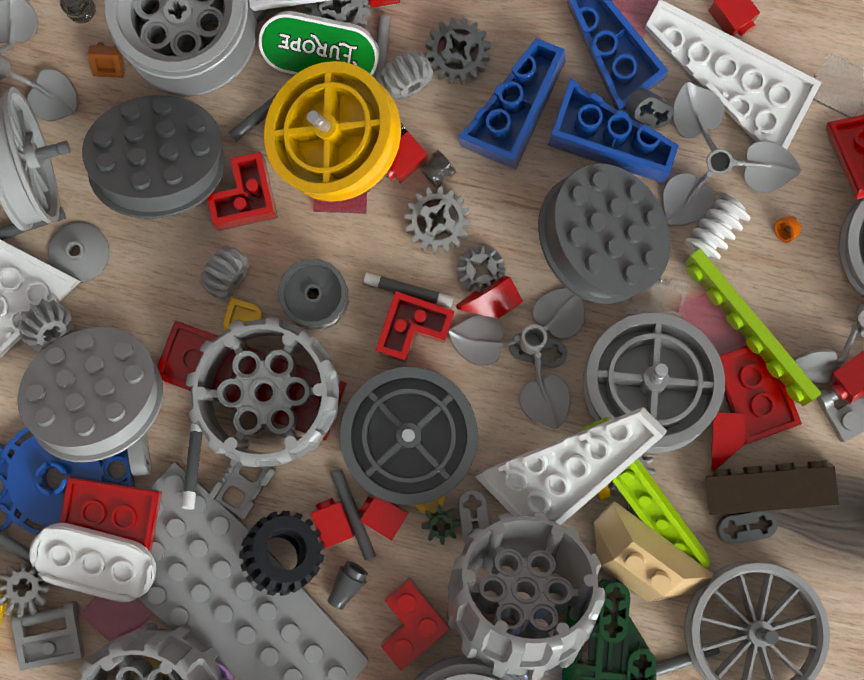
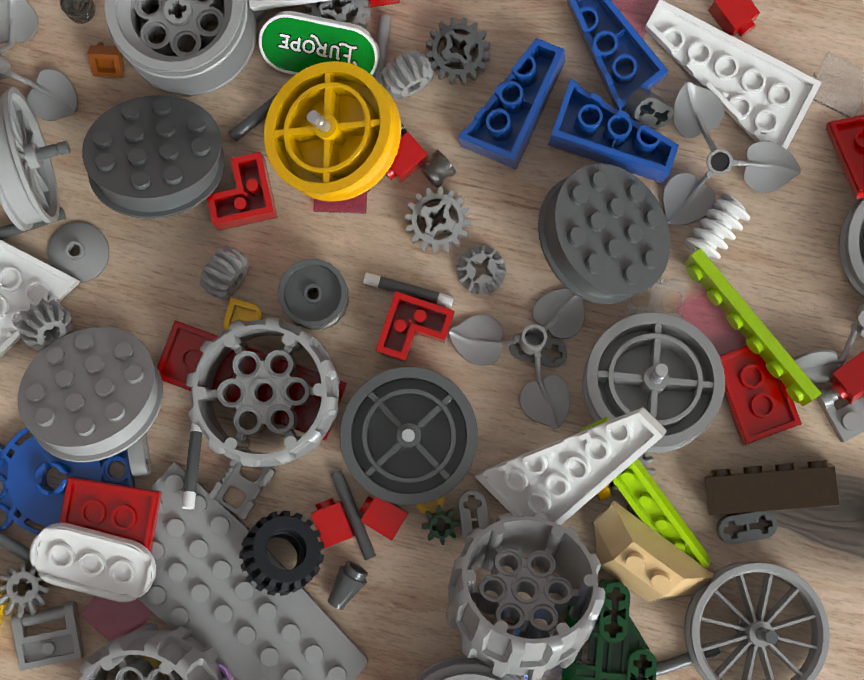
(420, 625): red brick -> none
(493, 301): red slope -> none
(727, 437): red slope -> none
(781, 225): orange hinge -> none

